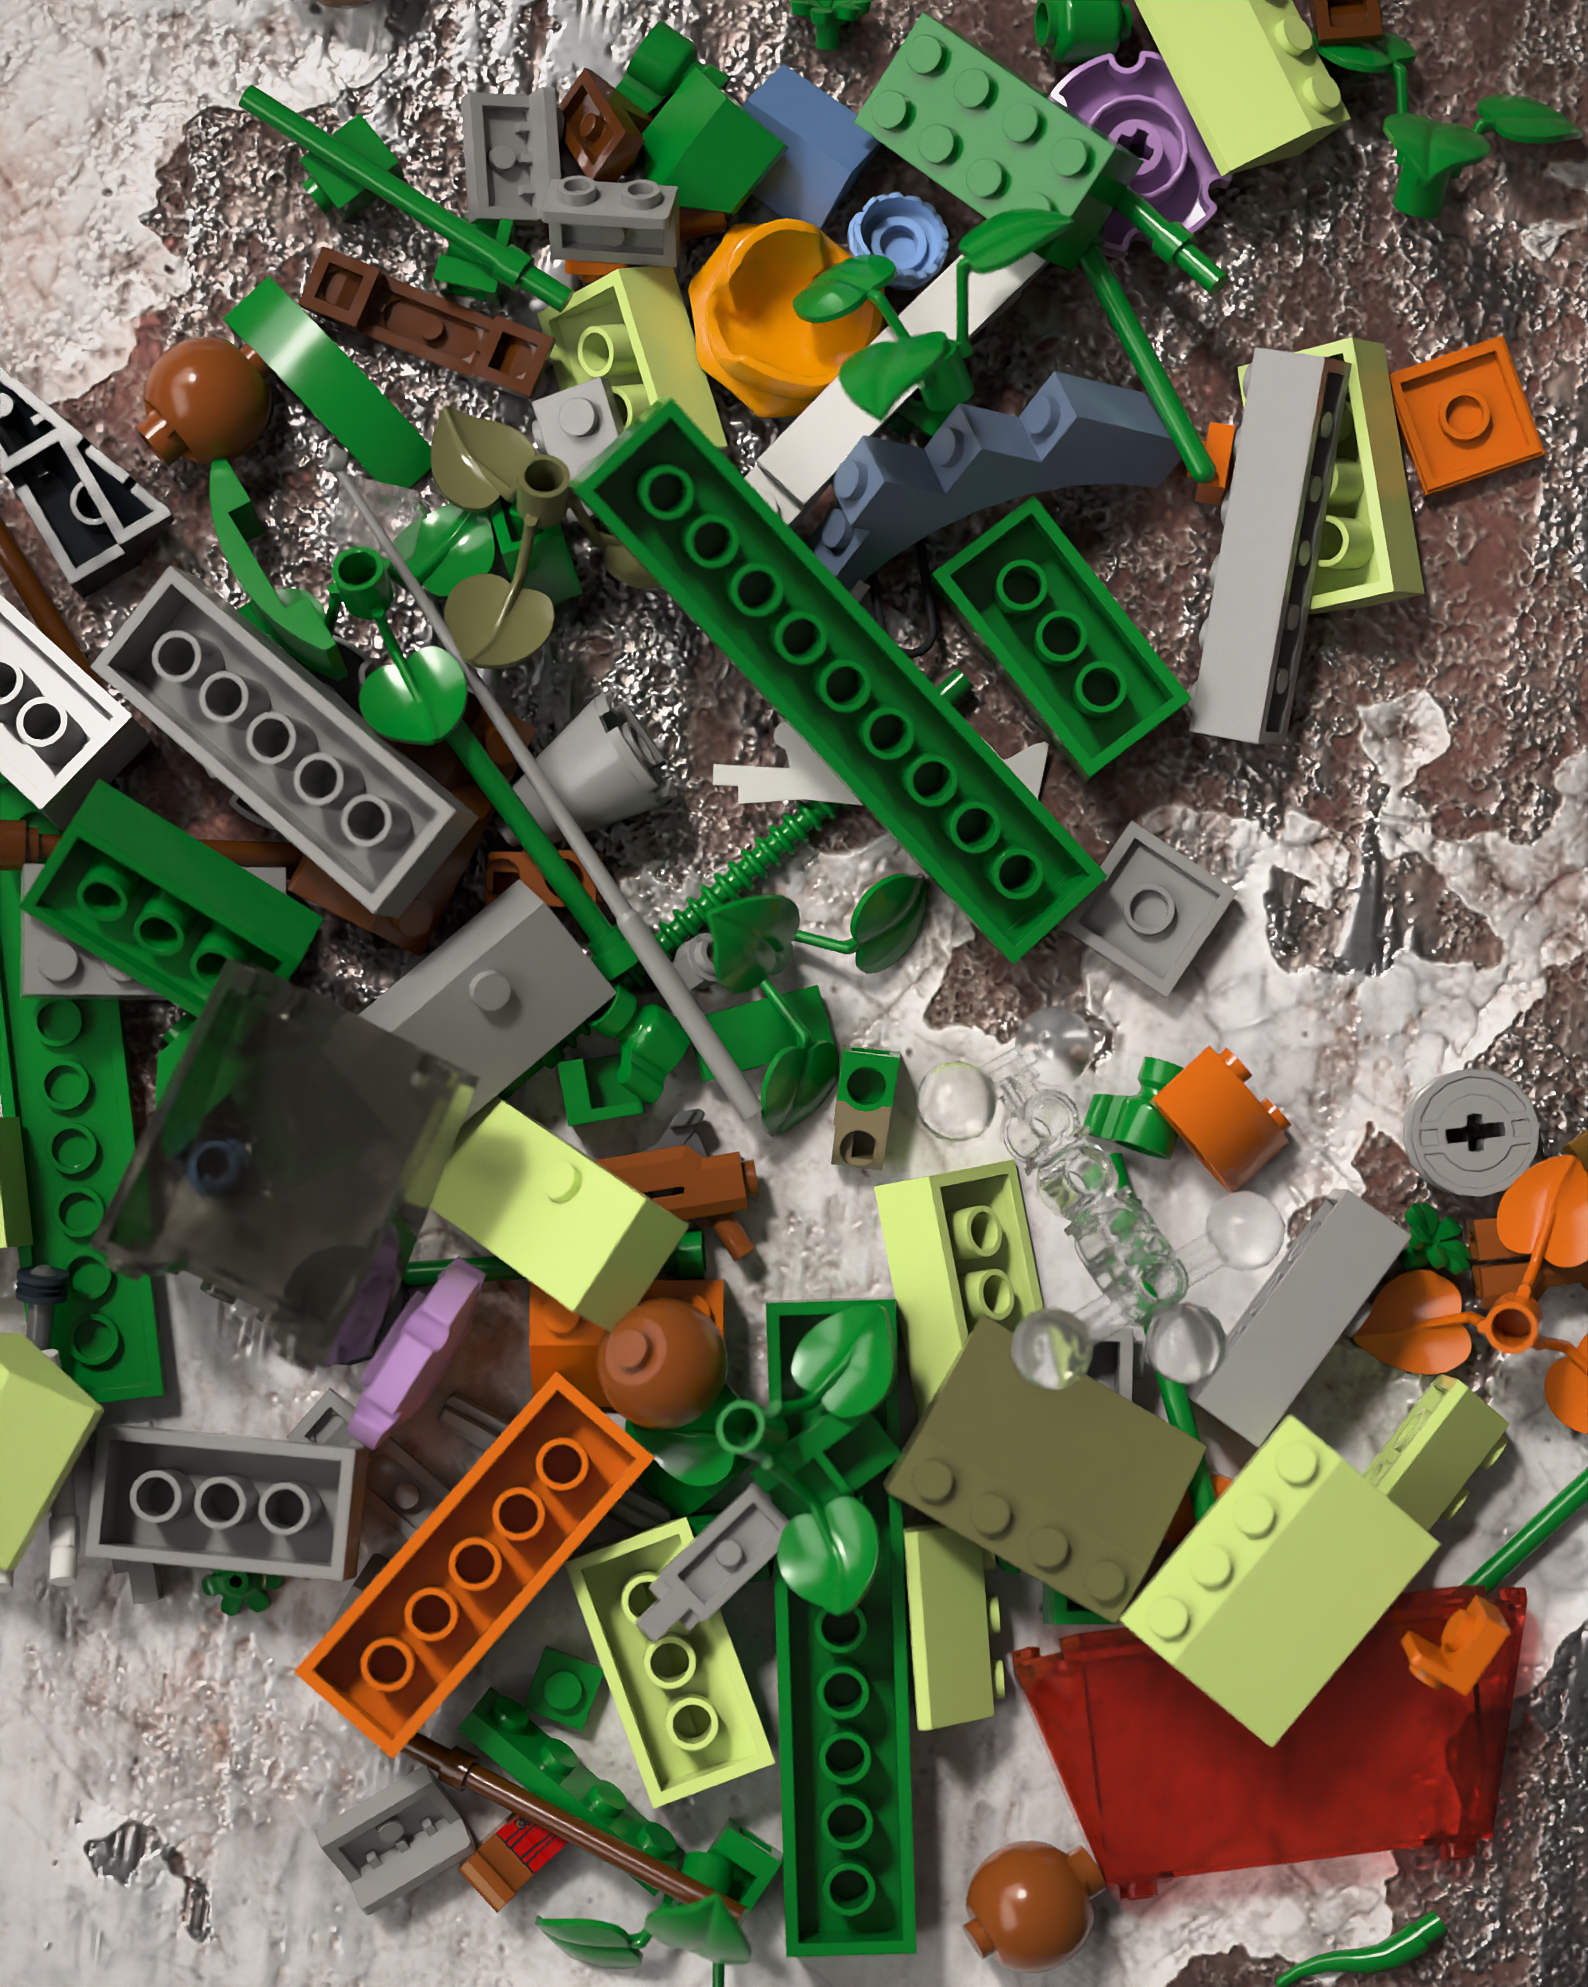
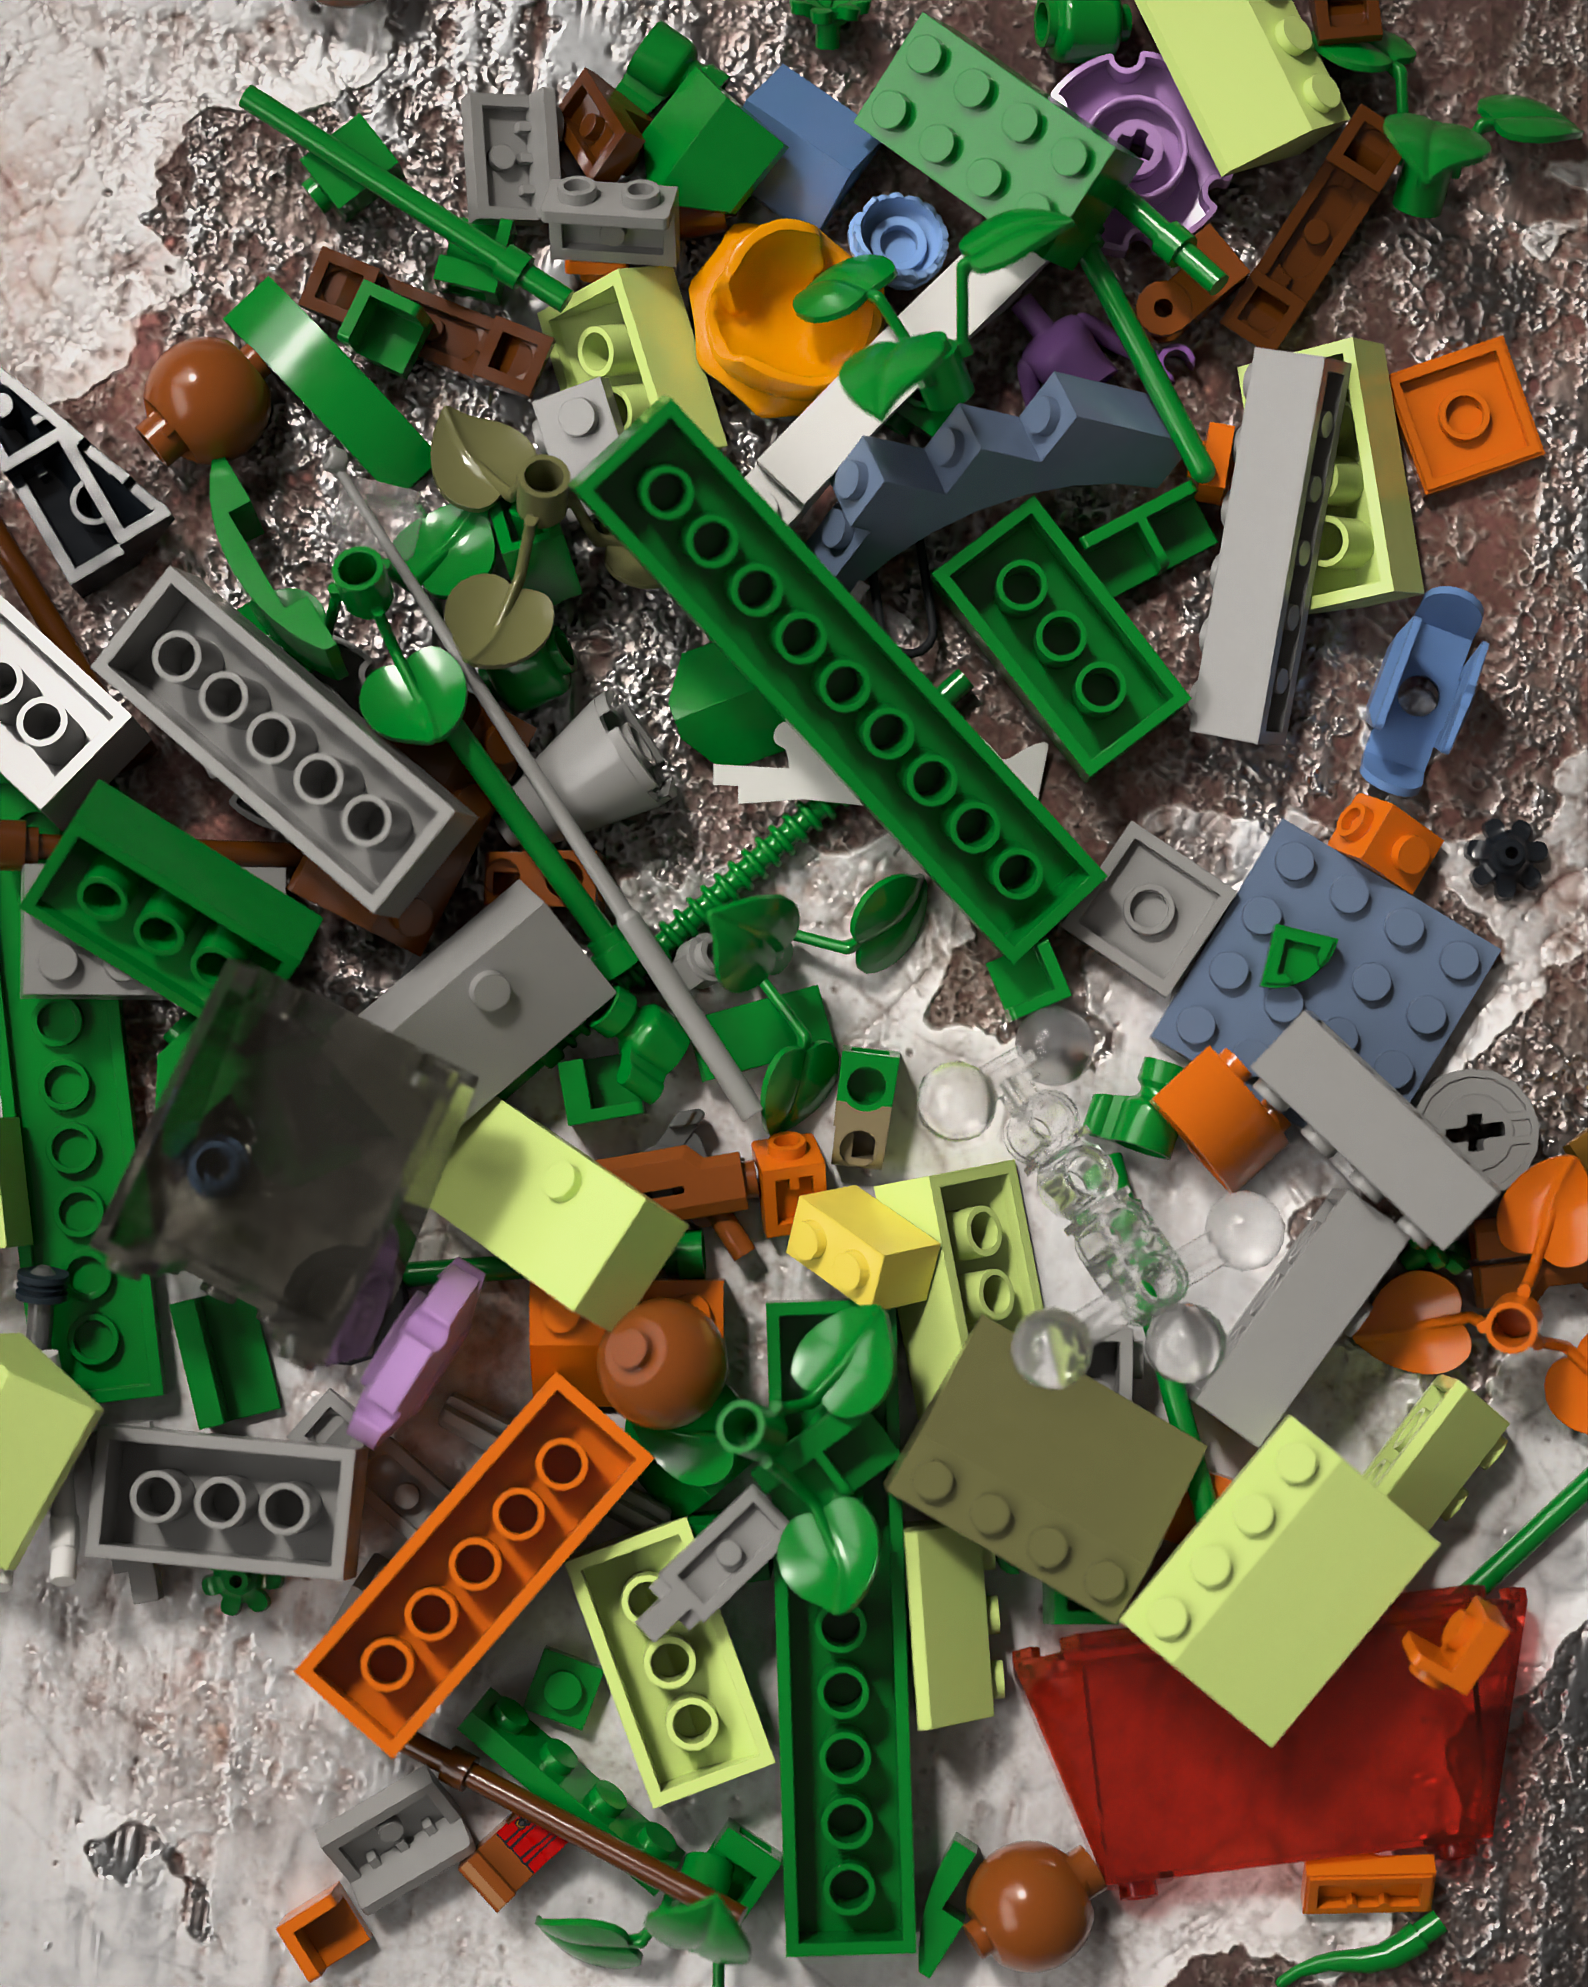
(224, 1360): none -> green panel
(323, 1931): none -> orange panel
(385, 329): none -> green panel
(537, 678): none -> green head
(721, 710): none -> green slope
(787, 1168): none -> orange bracket
(863, 1247): none -> light yellow brick
(941, 1919): none -> green slope
(1029, 983): none -> green panel
(1072, 348): none -> medium lavender piece
(1148, 540): none -> green panel
(1176, 305): none -> dark orange leg
(1294, 956): none -> green tile
(1314, 232): none -> reddish brown slope
(1369, 1884): none -> orange plate
(1375, 1129): none -> light grey brick
(1385, 841): none -> orange bracket
(1386, 991): none -> sand blue plate
(1433, 648): none -> medium blue piece
(1497, 867): none -> black plant

